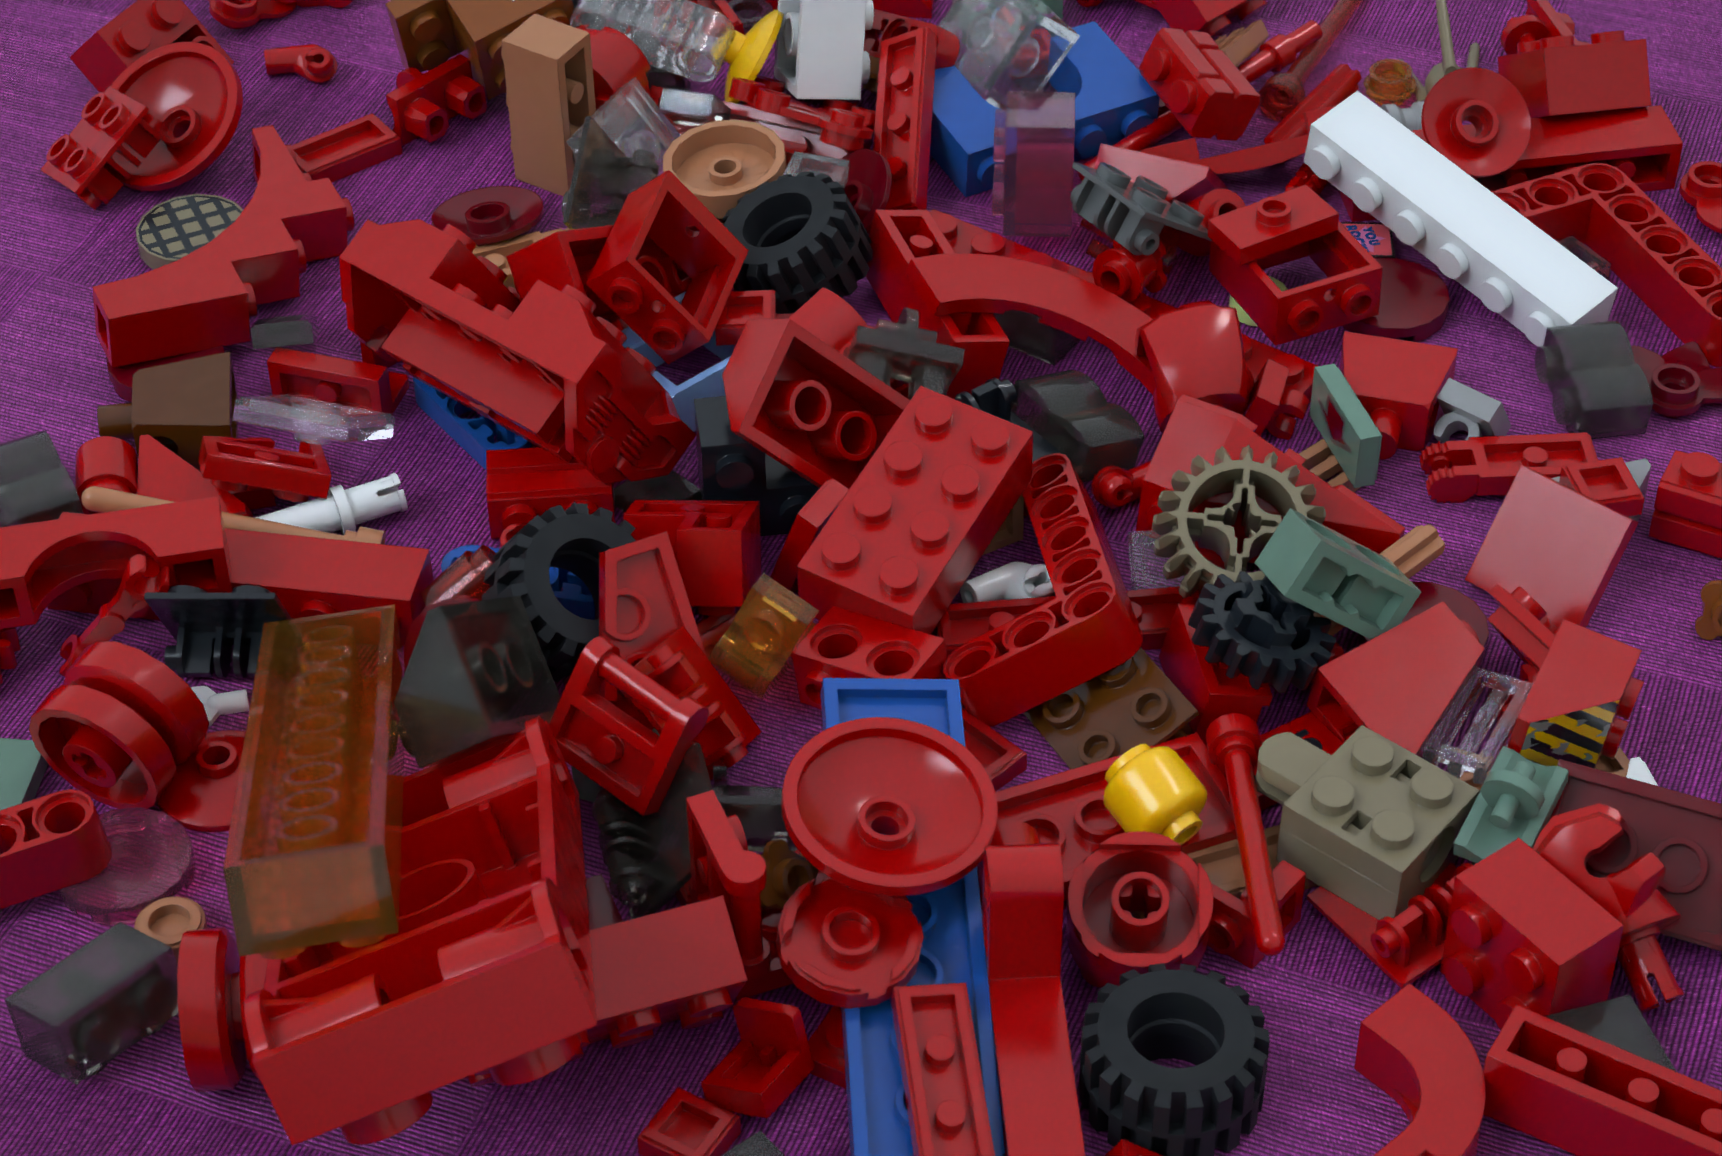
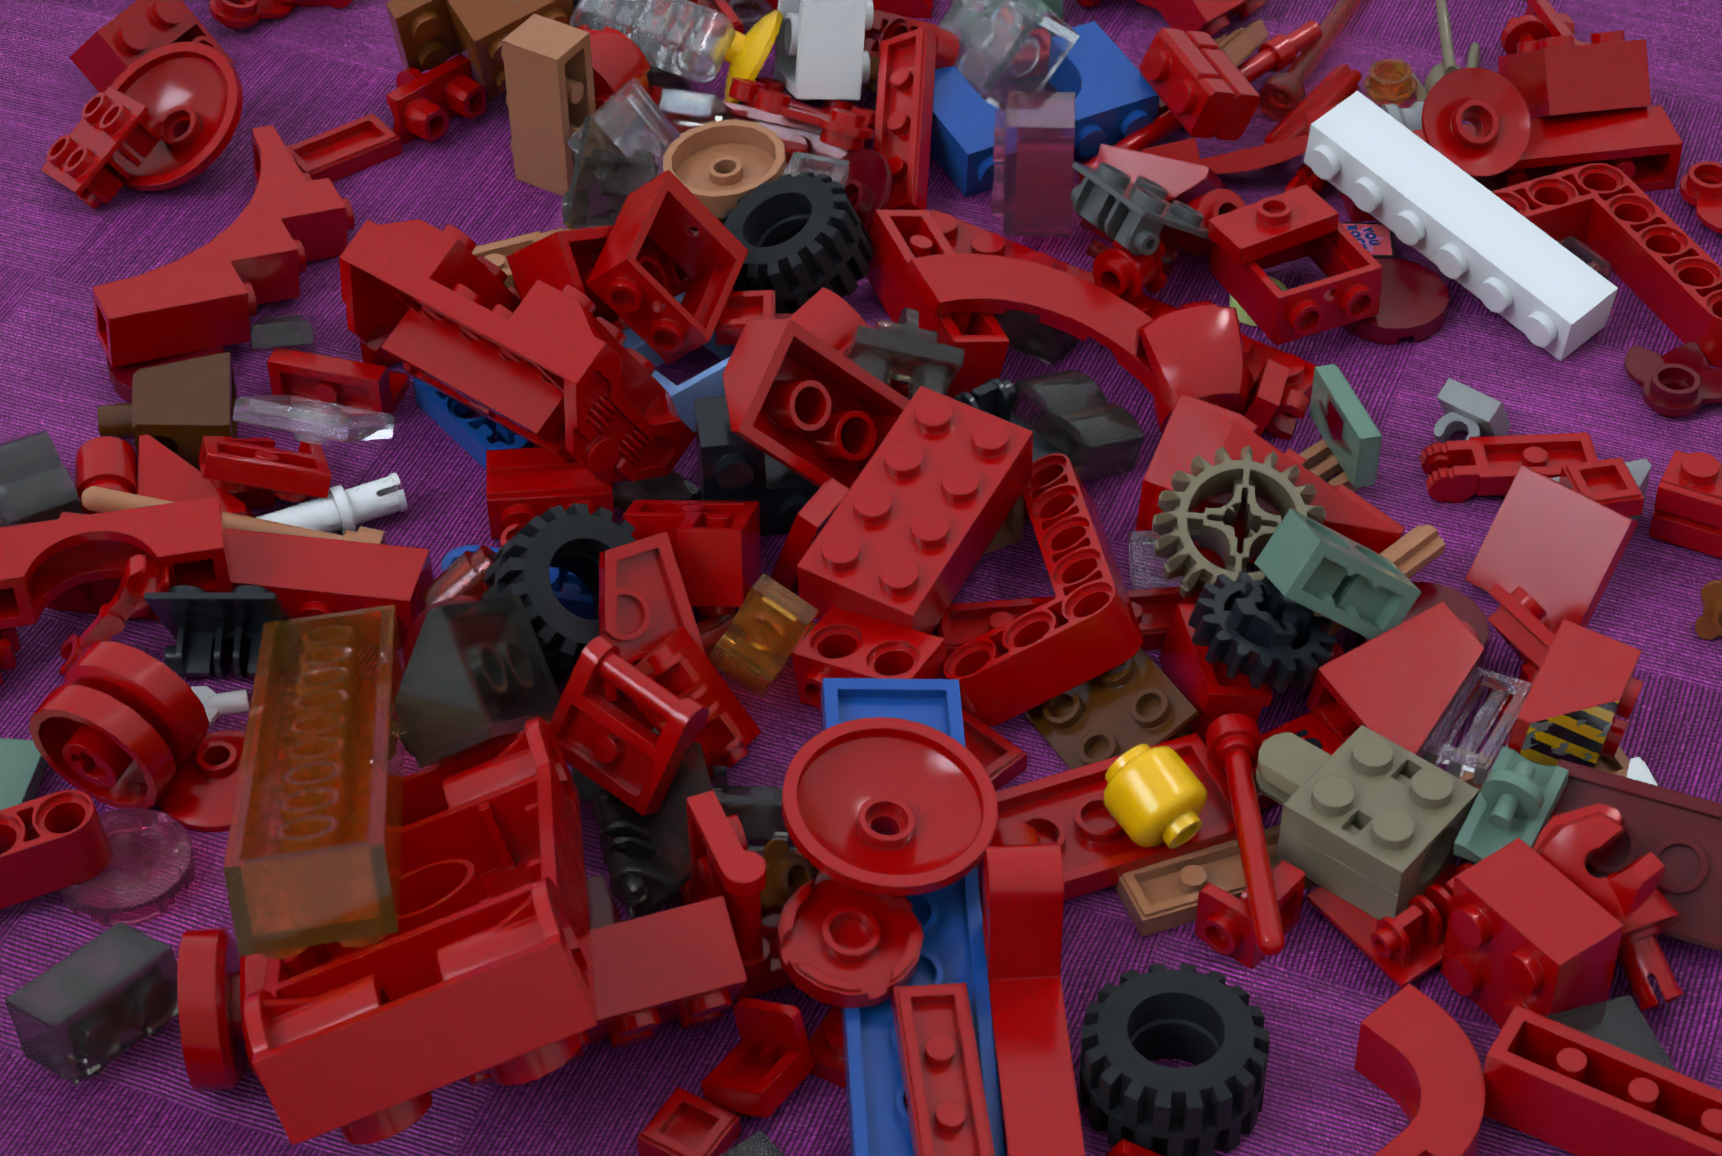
(169, 919): nougat tile -> none
(182, 226): tile -> none
(304, 60): red arm -> none
(491, 213): dark red dish -> none
(1009, 582): white arm -> none
(1118, 486): red arm -> none
(1143, 875): red brick -> none
(1398, 386): red torso -> none
(1594, 380): clear smoke brick -> none

